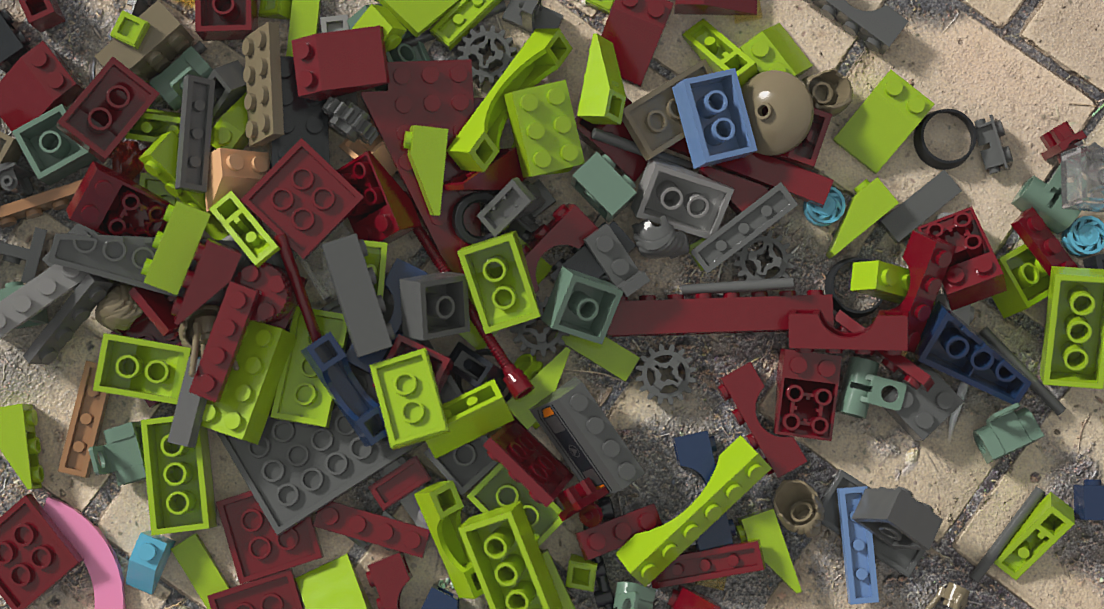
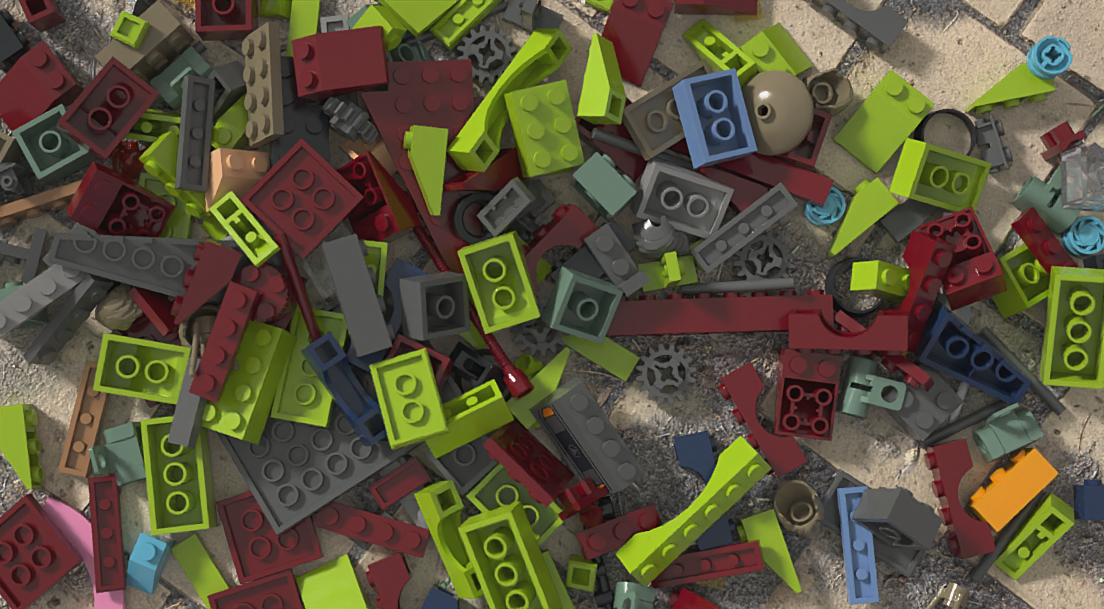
(107, 534): none -> dark red tile
(175, 247): lime brick -> none
(669, 272): none -> lime bracket
(939, 176): none -> lime slope
(948, 465): none -> dark red arch
(964, 423): none -> dark grey bar
(1011, 488): none -> light orange brick
(1014, 88): none -> lime slope
(1049, 57): none -> medium azure wheel

